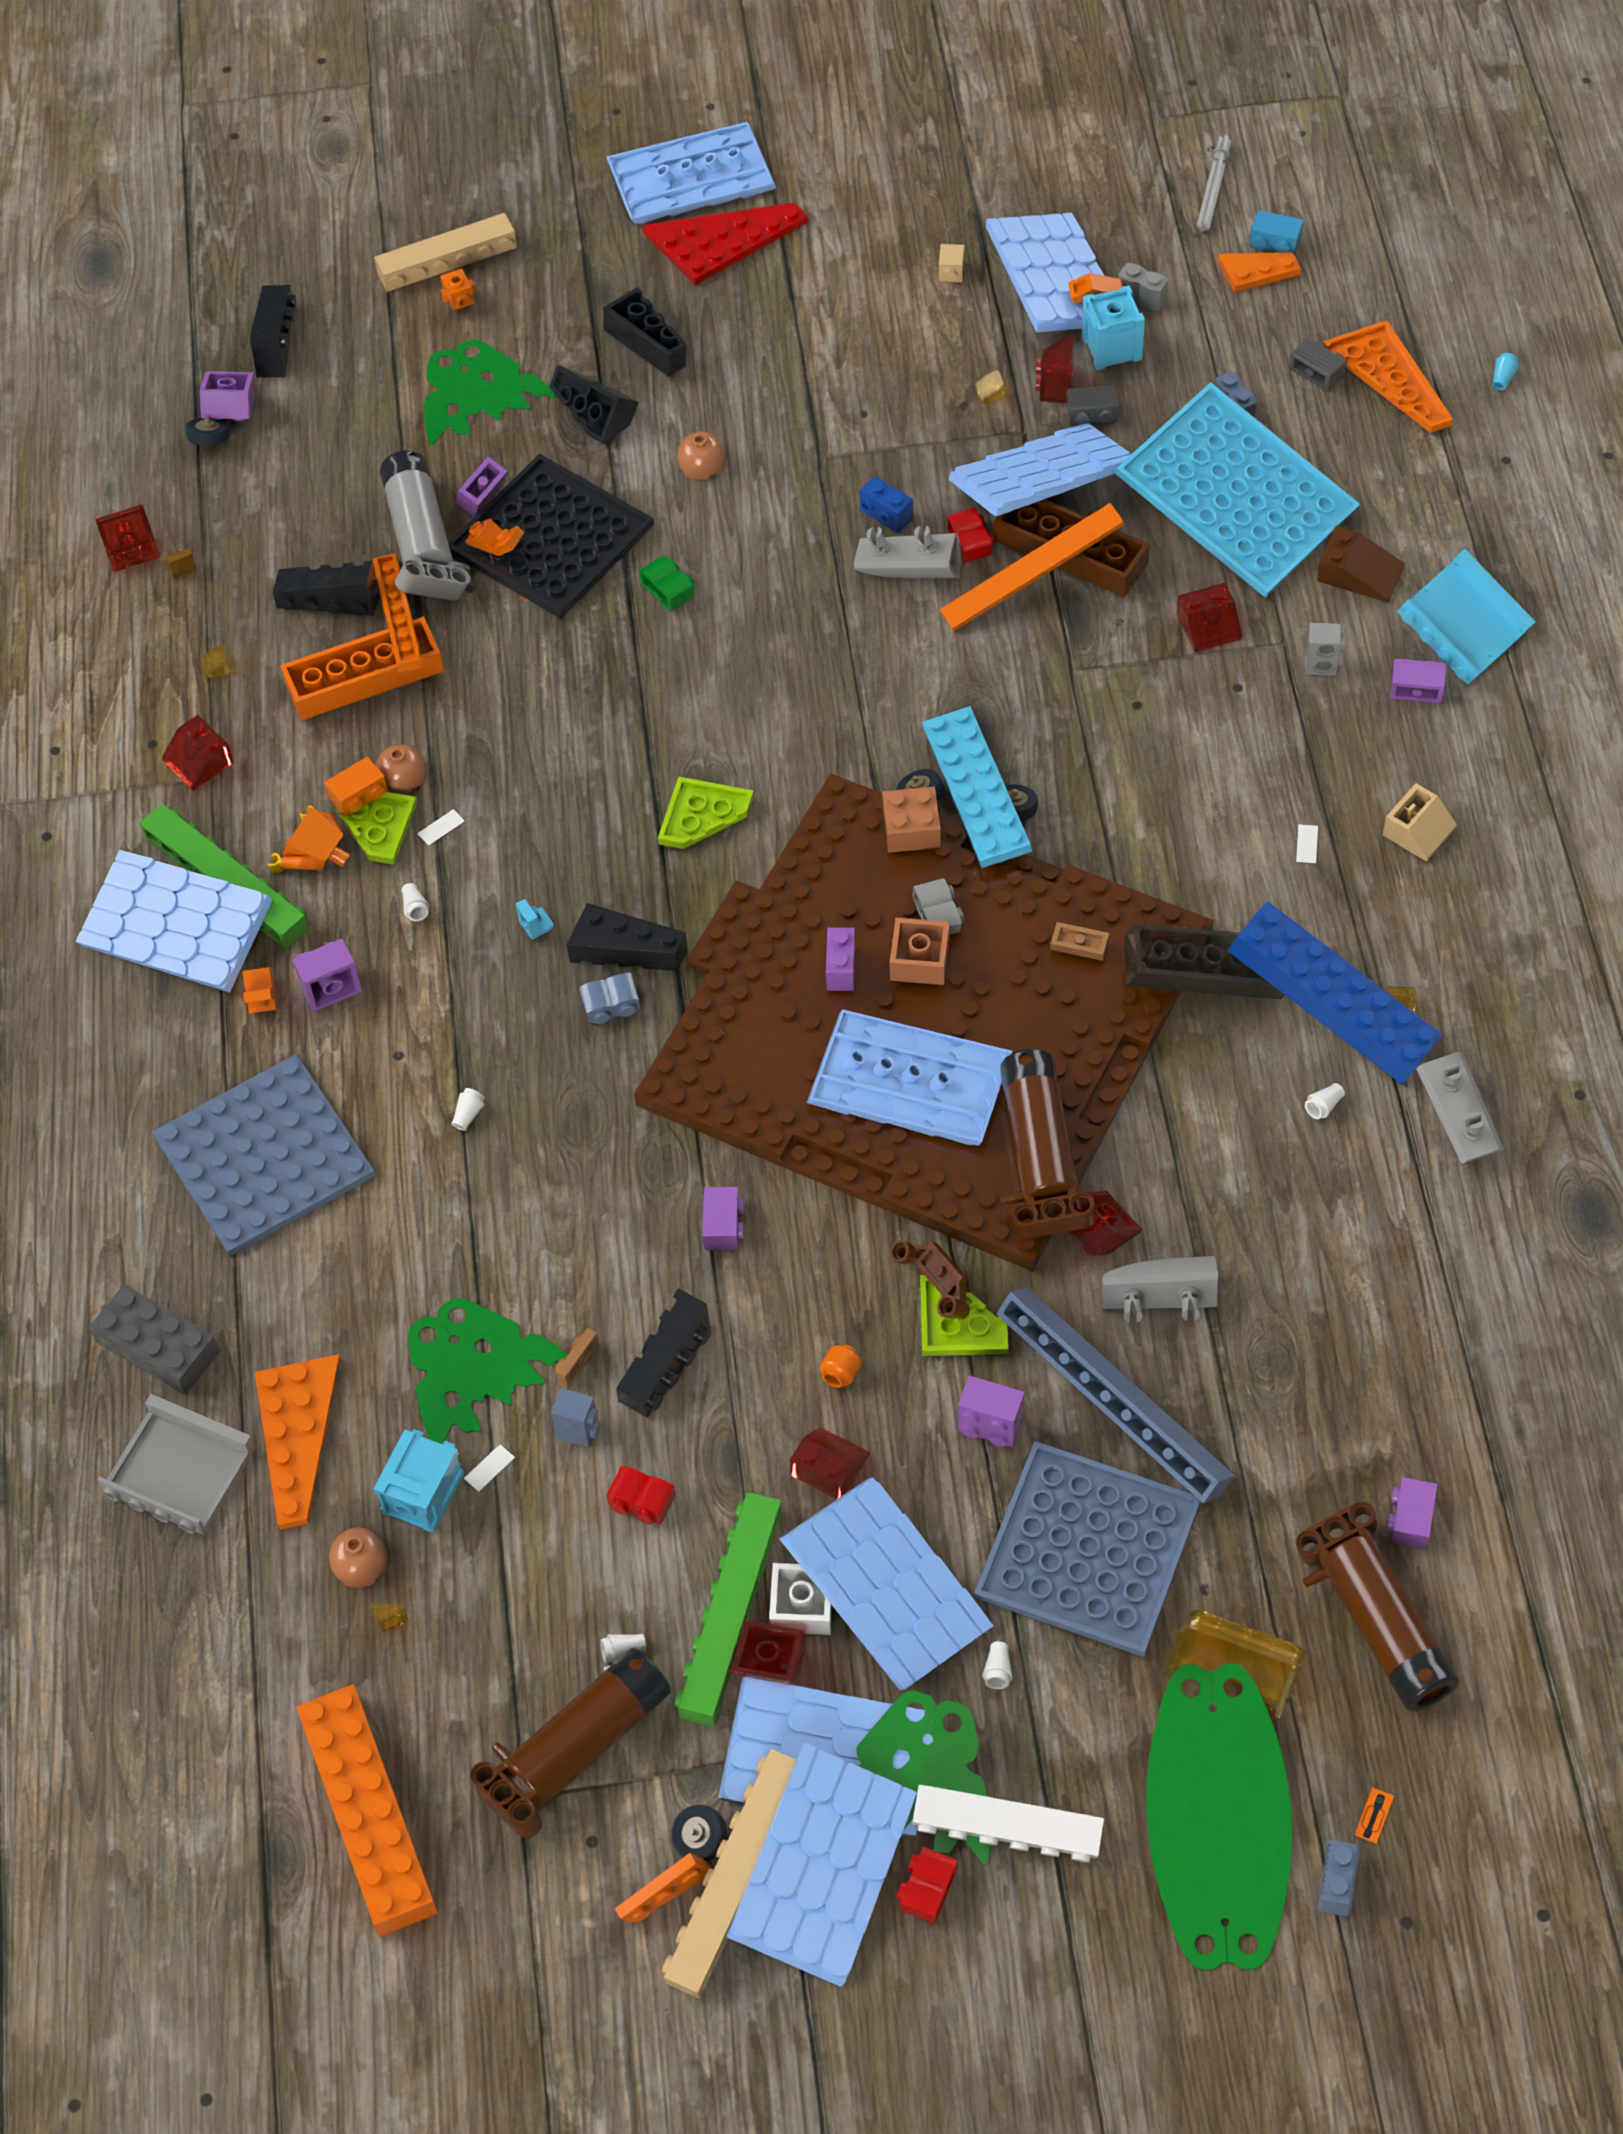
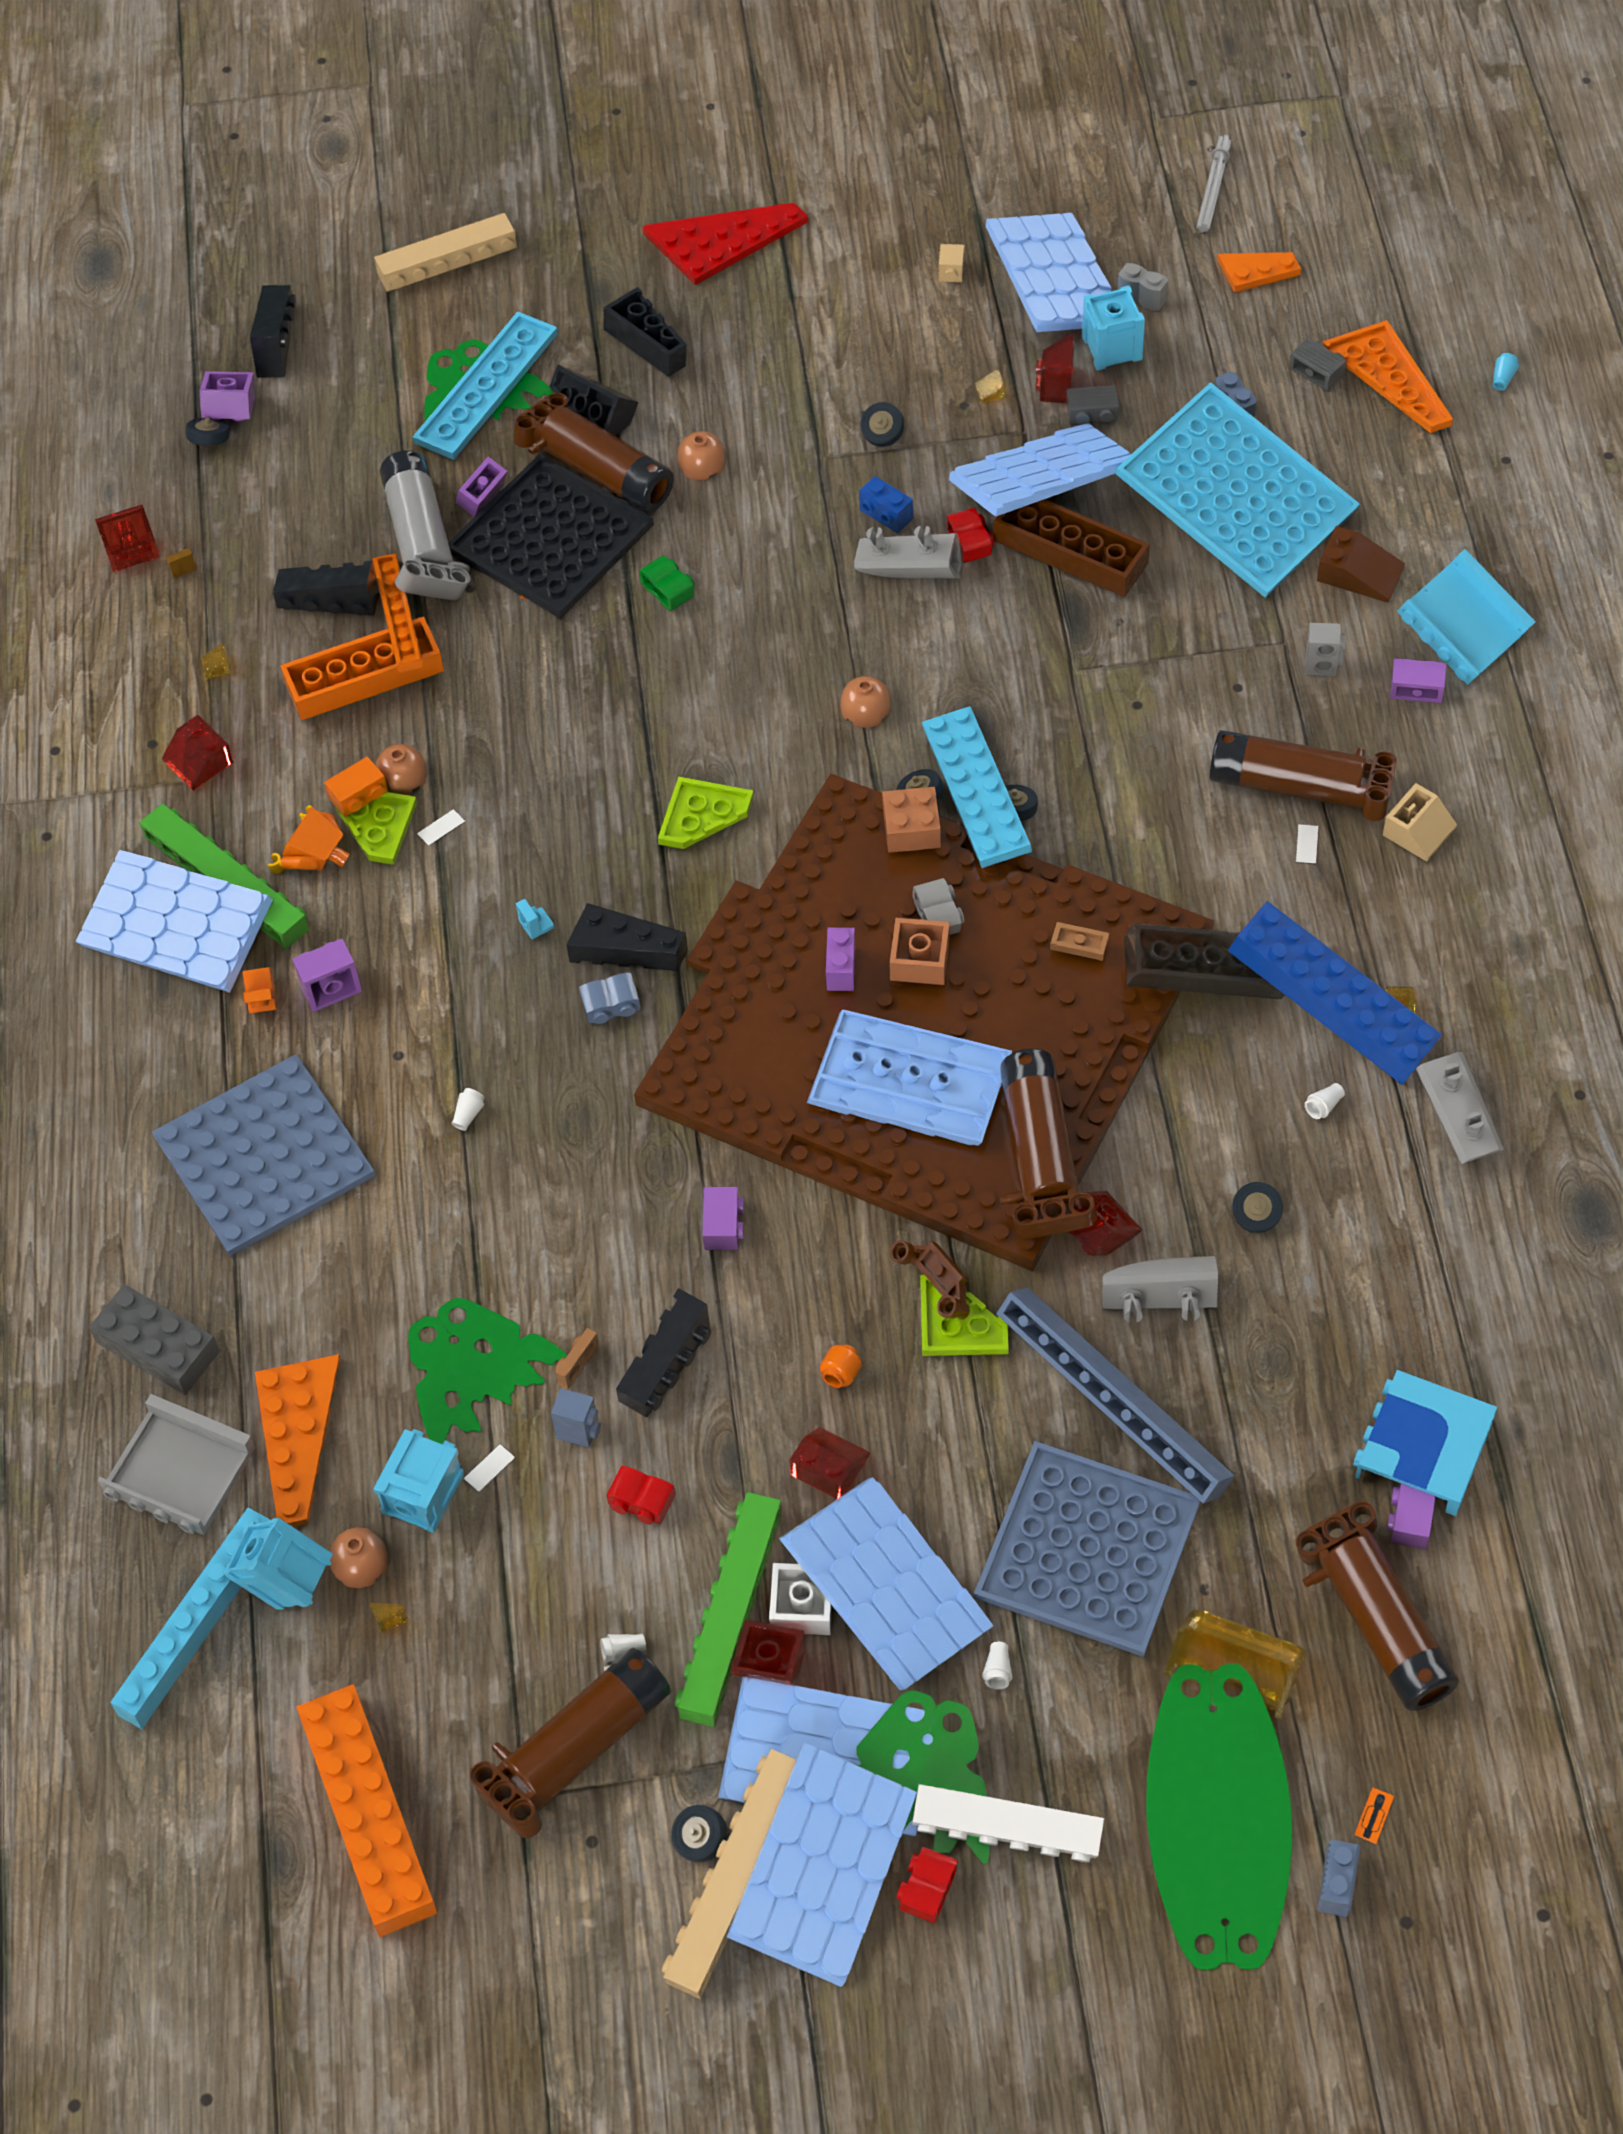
(182, 1633): none -> medium azure brick
(278, 1564): none -> medium azure container
(414, 904): white cone -> none
(457, 289): orange brick -> none
(485, 385): none -> medium azure plate
(493, 539): orange slope -> none
(593, 452): none -> reddish brown piece
(665, 1887): orange wing -> none
(691, 173): light blue piece -> none
(865, 701): none -> nougat cylinder
(882, 424): none -> black wheel
(990, 1411): medium lavender brick -> none
(1032, 567): orange tile -> none
(1092, 284): orange slope -> none
(1209, 617): clear red slope -> none
(1257, 1207): none -> black wheel
(1276, 232): dark azure brick -> none
(1305, 771): none -> reddish brown piece
(1426, 1438): none -> medium azure panel

